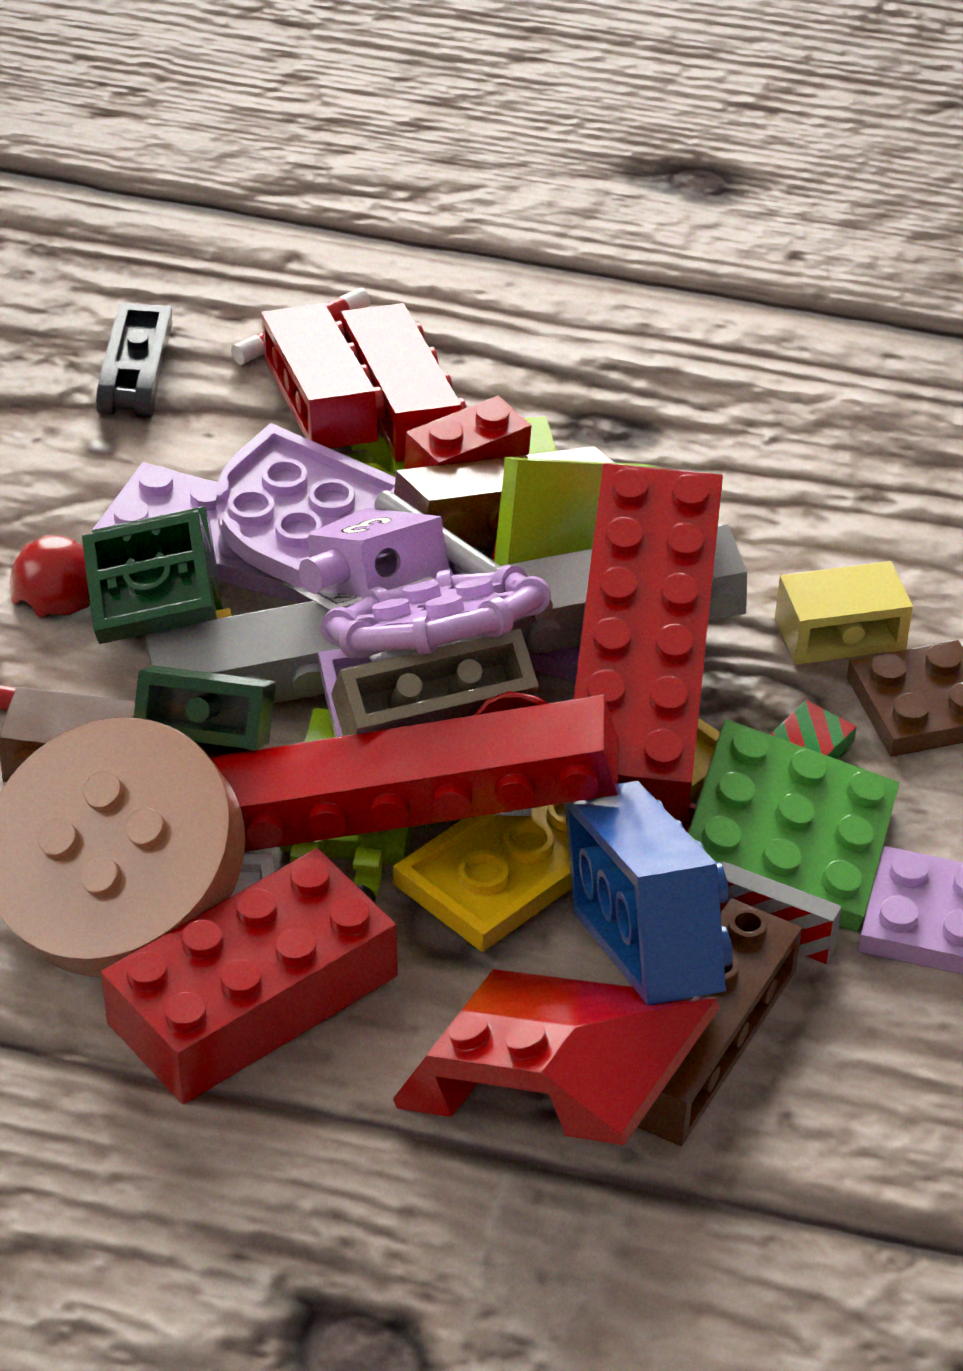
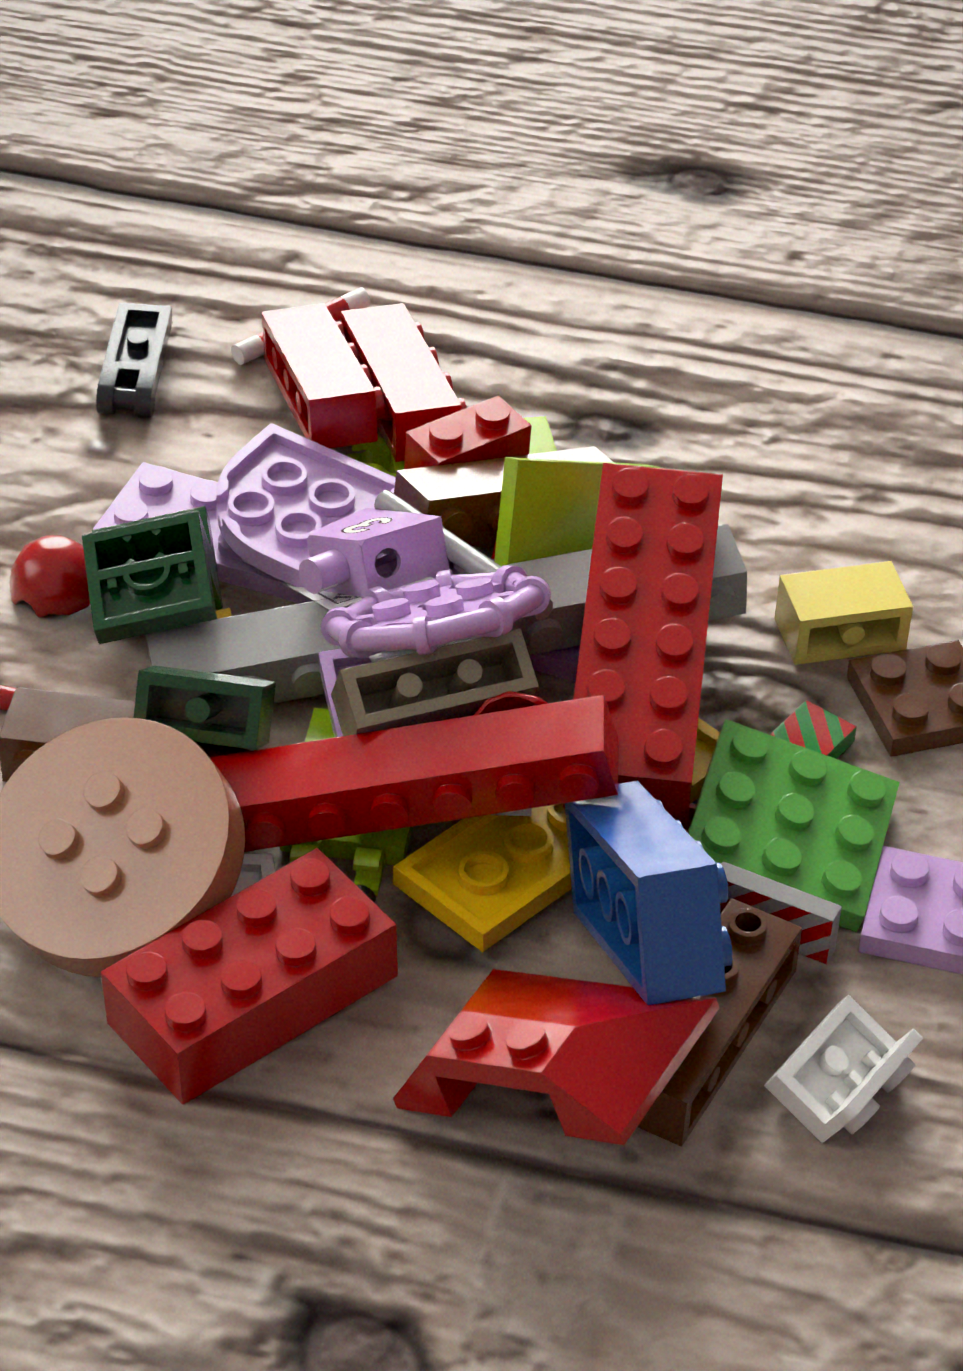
(840, 1070): none -> white bracket

